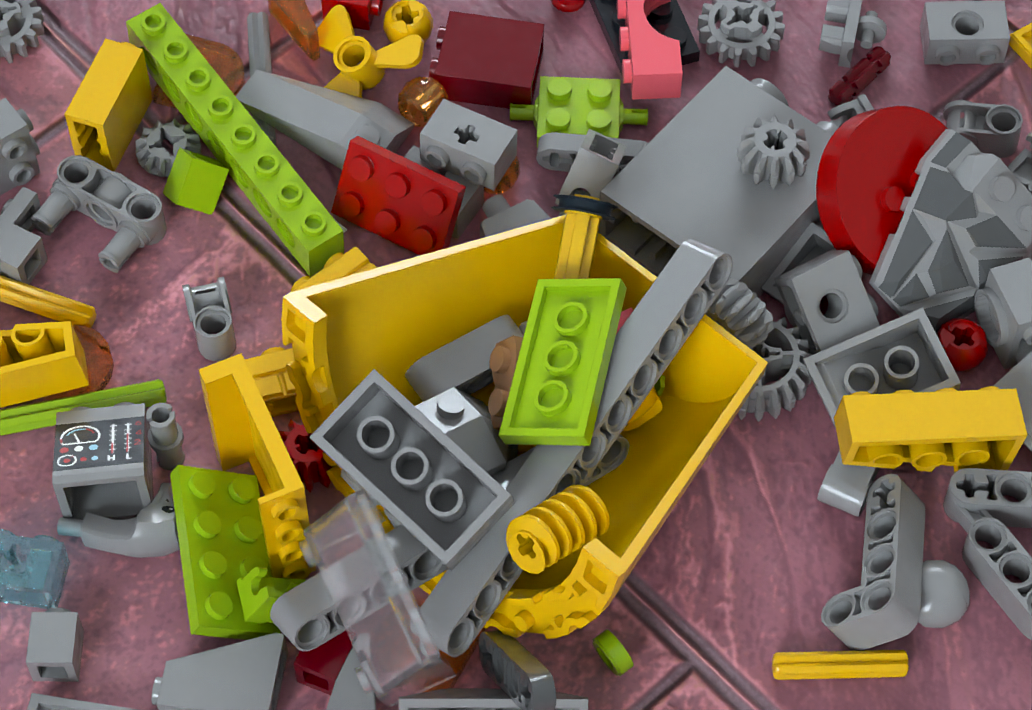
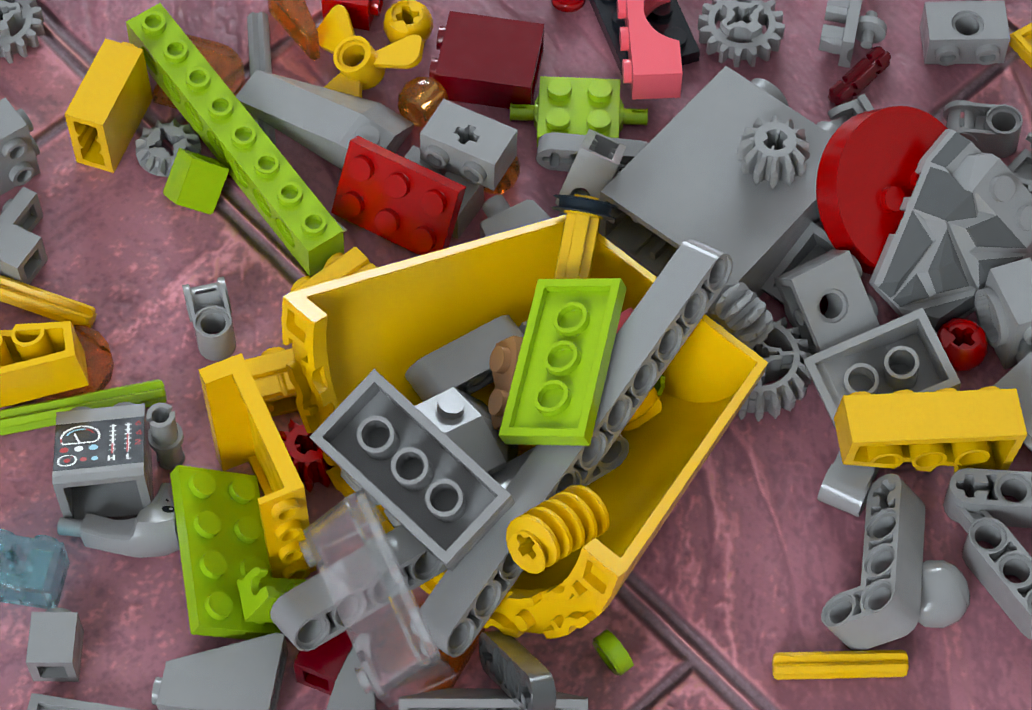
(110, 202): light grey piece -> none

